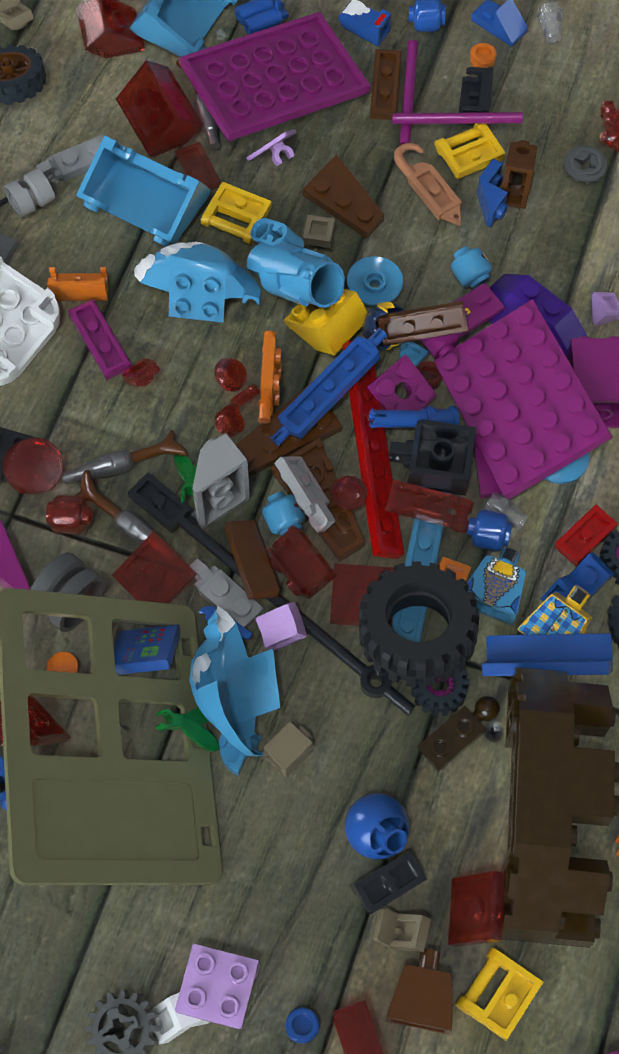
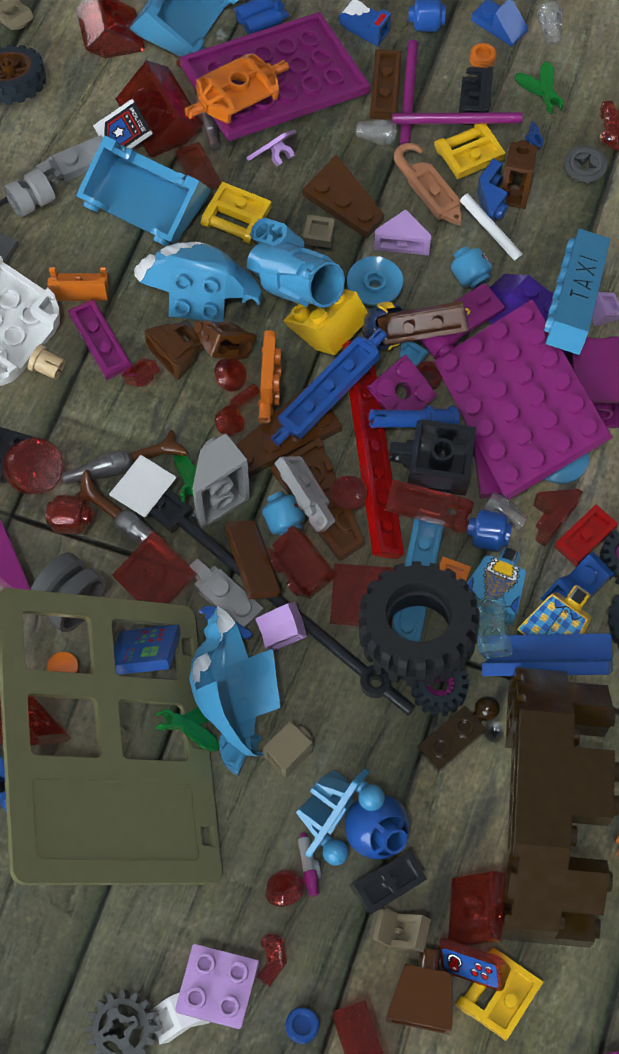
(46, 362): none -> tan bush
(124, 125): none -> sticker
(142, 486): none -> white sticker
(171, 348): none -> reddish brown piece
(223, 98): none -> orange plate
(224, 339): none -> reddish brown piece
(276, 958): none -> clear red arm
(284, 888): none -> clear red hat
(311, 867): none -> piece
(336, 793): none -> dark azure piece
(377, 131): none -> clear cone
(403, 235): none -> lavender slope
(473, 964): none -> slope
(491, 227): none -> white bar
(493, 628): none -> clear light blue leg
(533, 136): none -> blue piece
(542, 88): none -> green piece
(556, 508): none -> clear red slope
(576, 291): none -> dark azure brick

